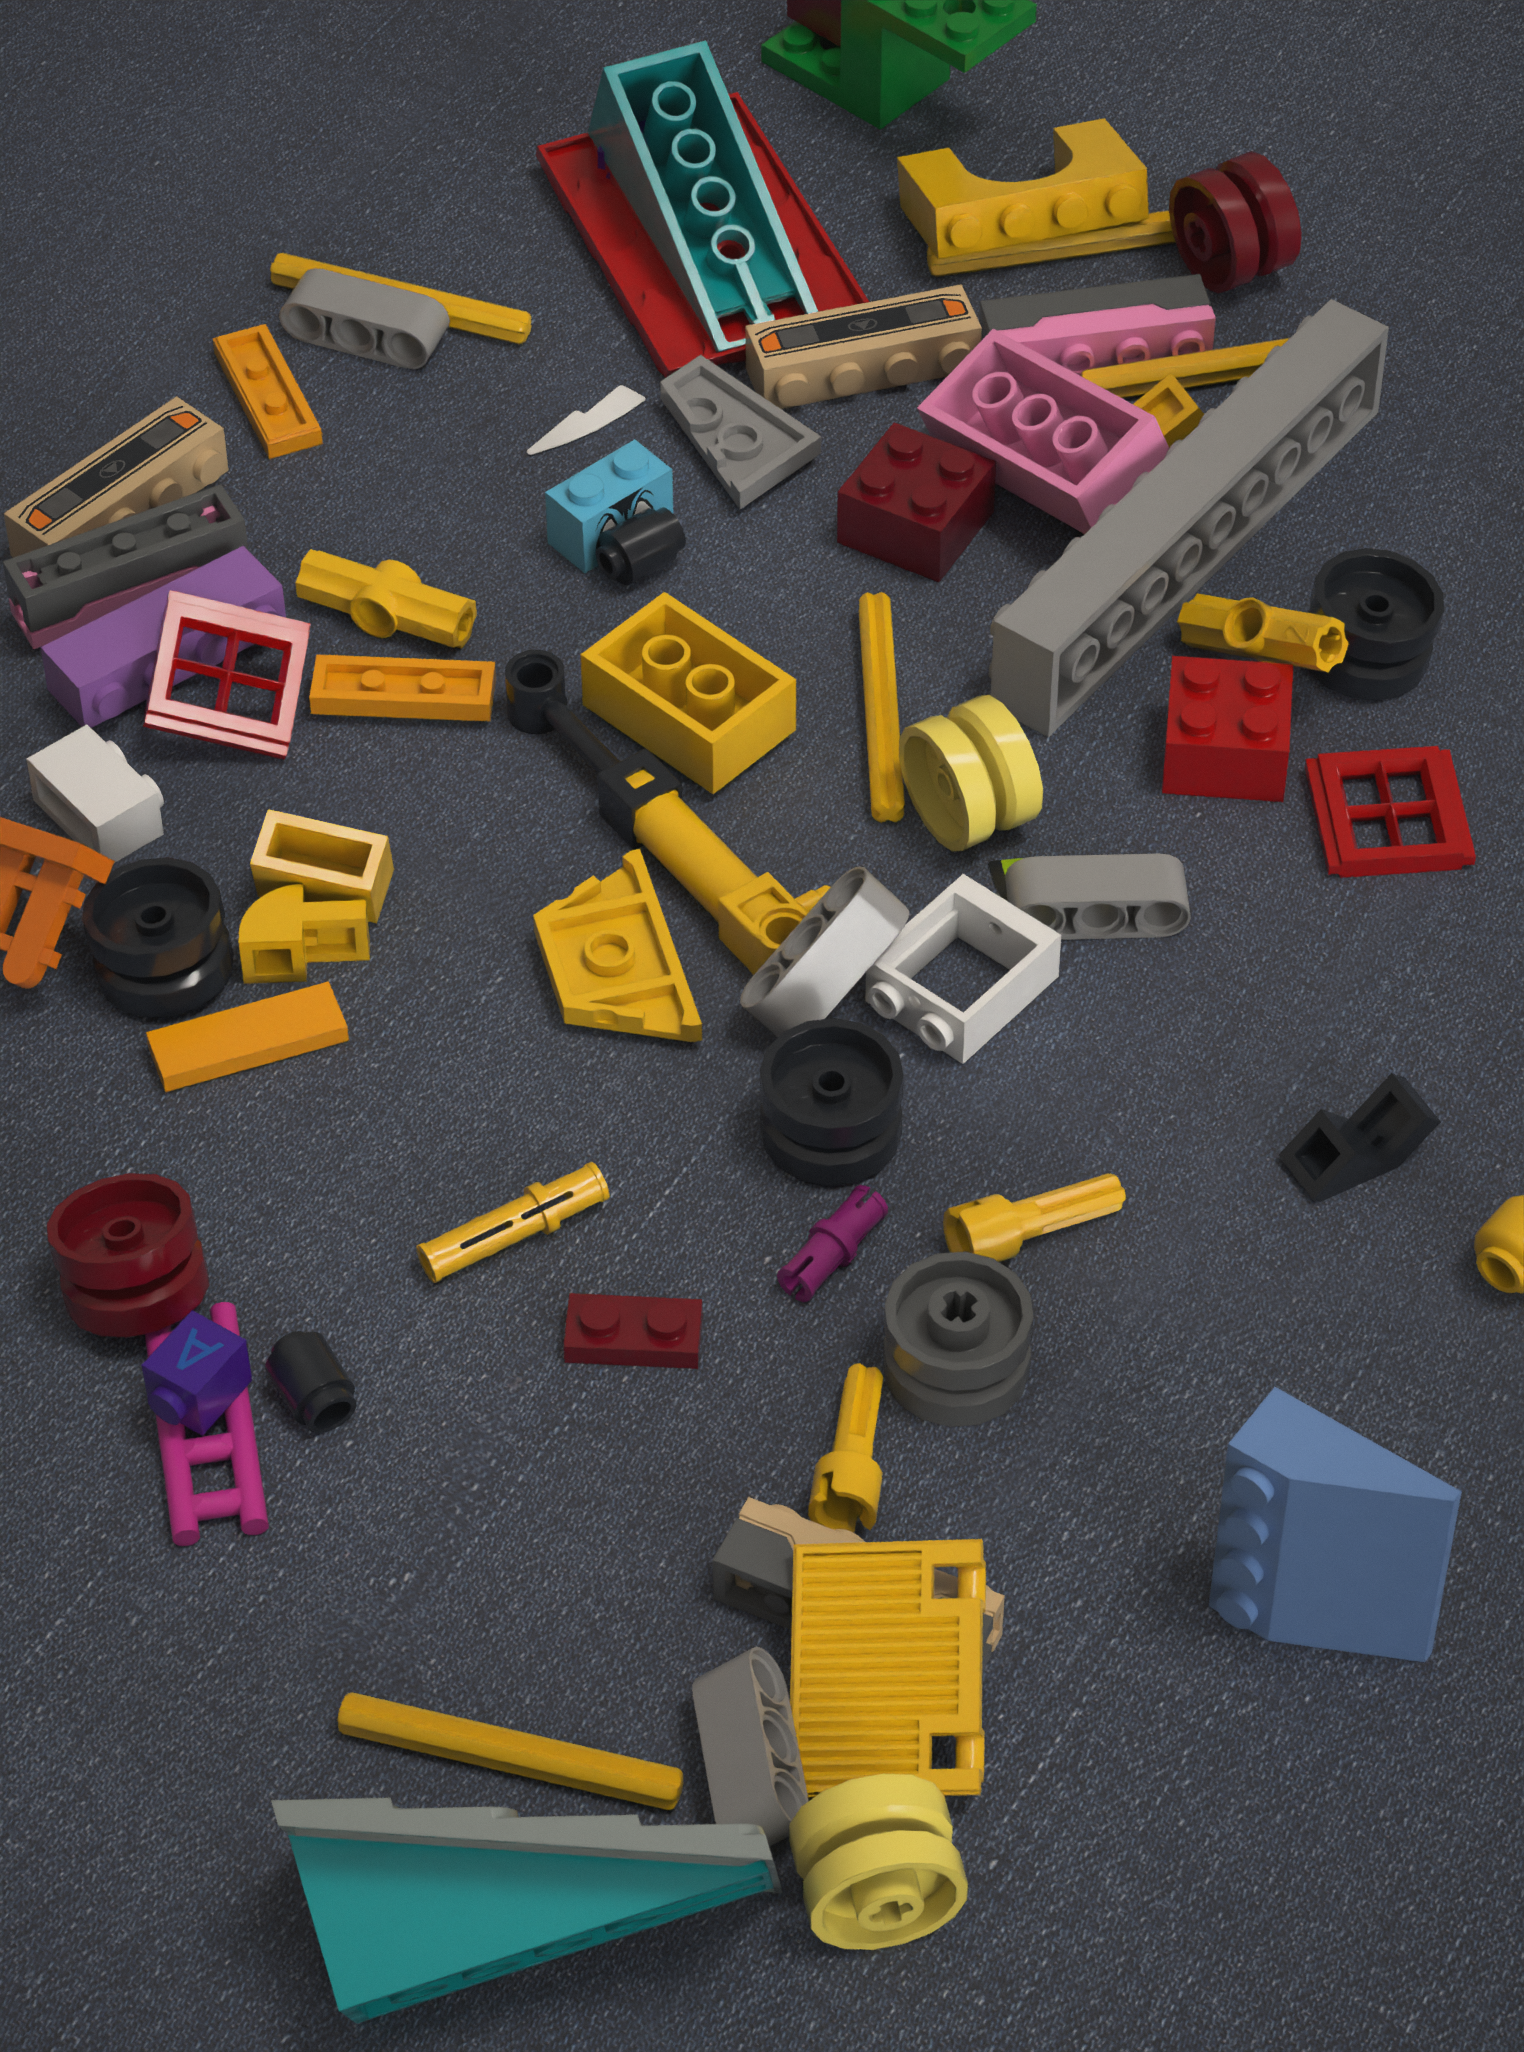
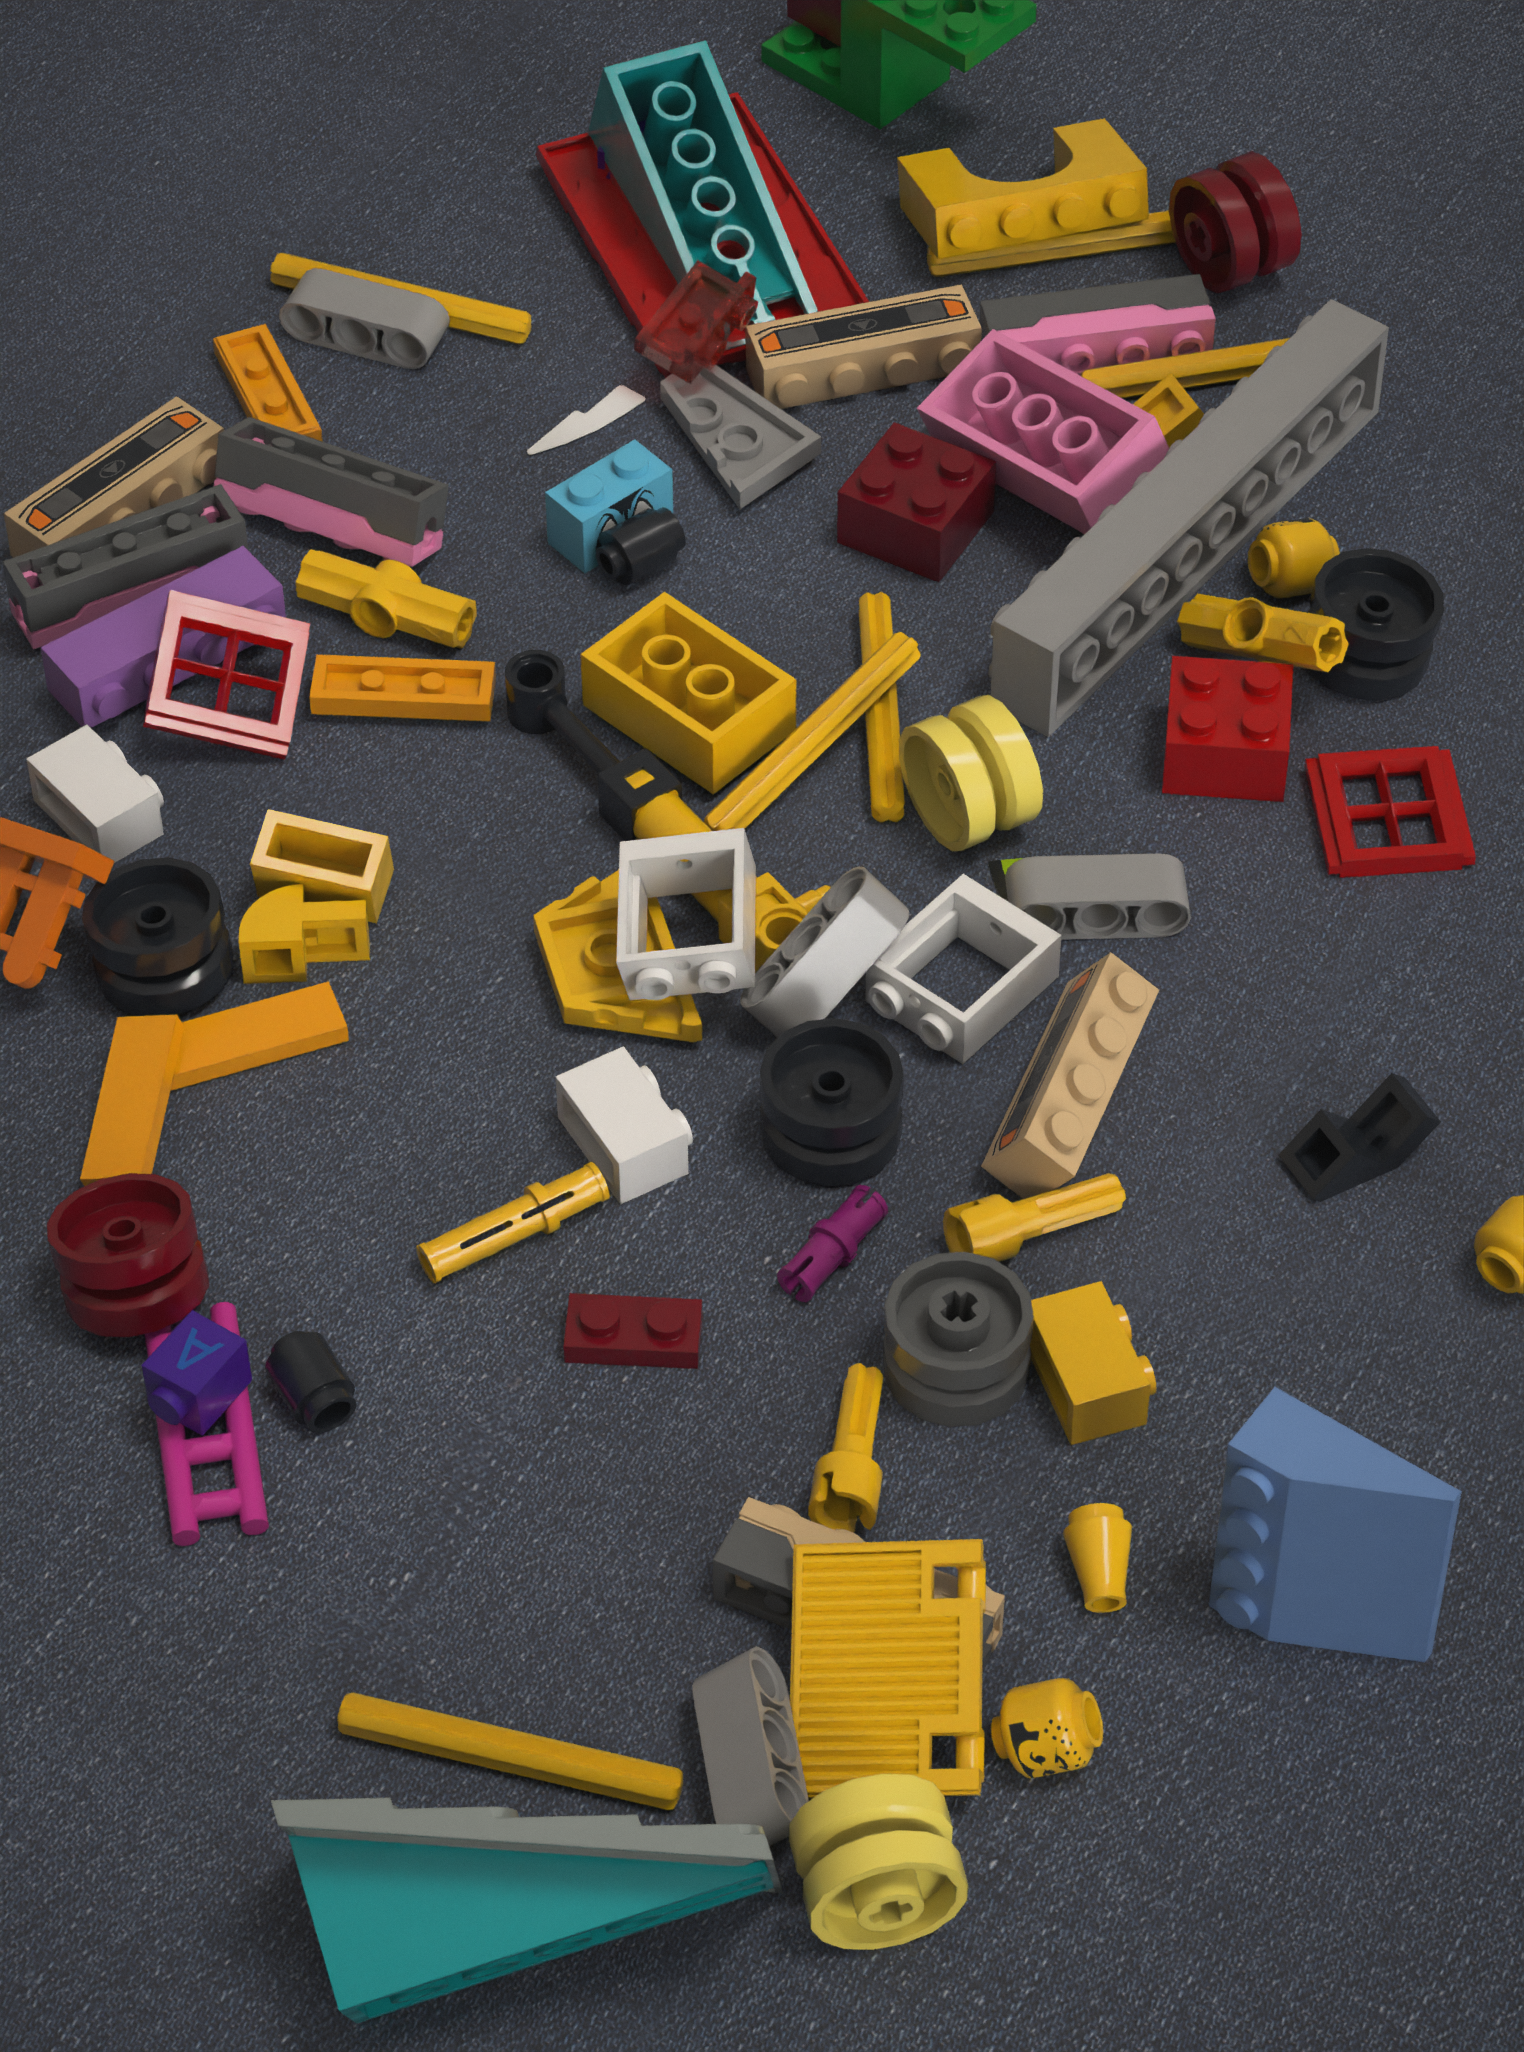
(133, 1097): none -> light orange tile
(331, 491): none -> dark grey piece
(623, 1124): none -> white brick
(654, 870): none -> white window
(697, 320): none -> clear red bracket
(815, 734): none -> yellow axle
(1047, 1728): none -> yellow head
(1070, 1078): none -> tan brick
(1089, 1363): none -> yellow brick
(1099, 1550): none -> yellow cone
(1290, 556): none -> yellow head

